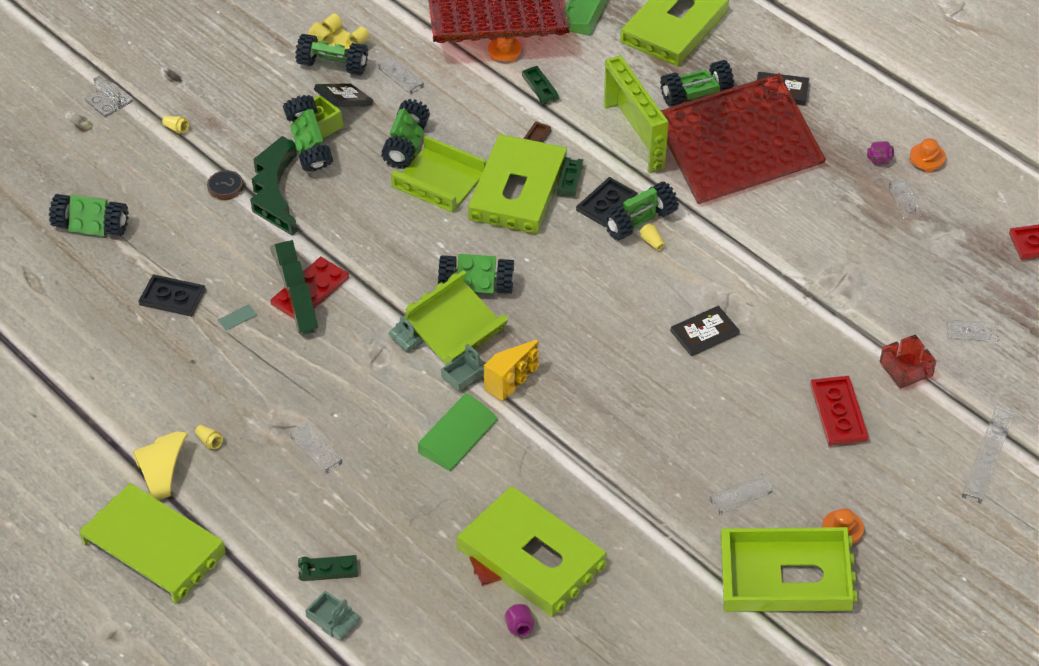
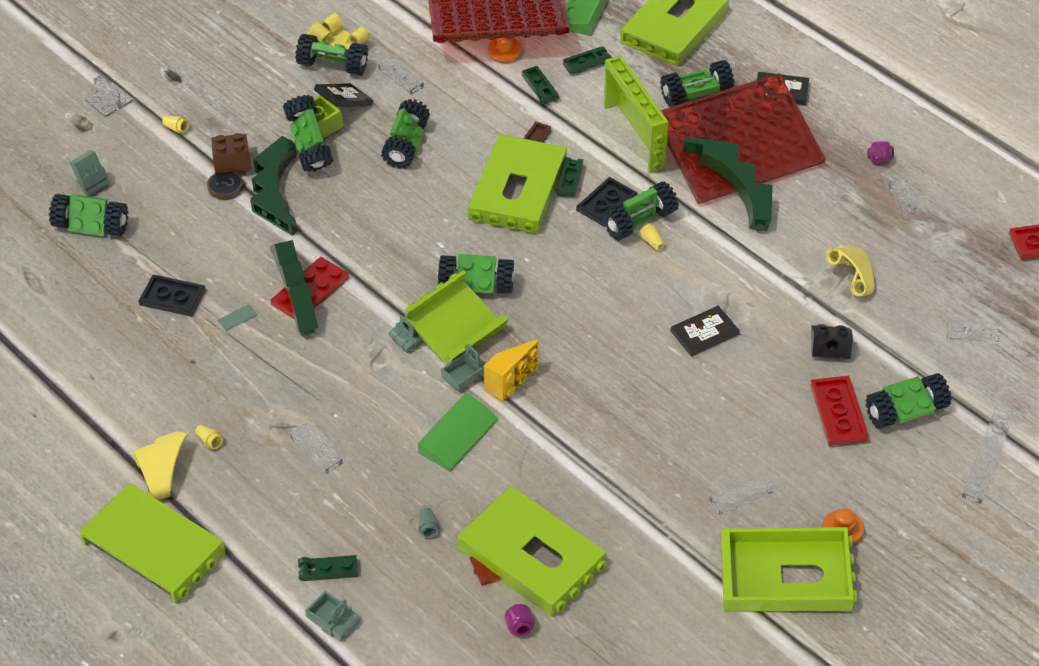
(89, 173): none -> sand green piece
(230, 153): none -> reddish brown brick
(427, 523): none -> sand green cone
(440, 175): lime panel -> none
(586, 60): none -> dark green plate
(724, 160): none -> dark green arch
(839, 349): none -> black brick
(854, 257): none -> light yellow panel
(908, 400): none -> plate
(911, 364): clear red piece -> none
(927, 155): orange plate -> none

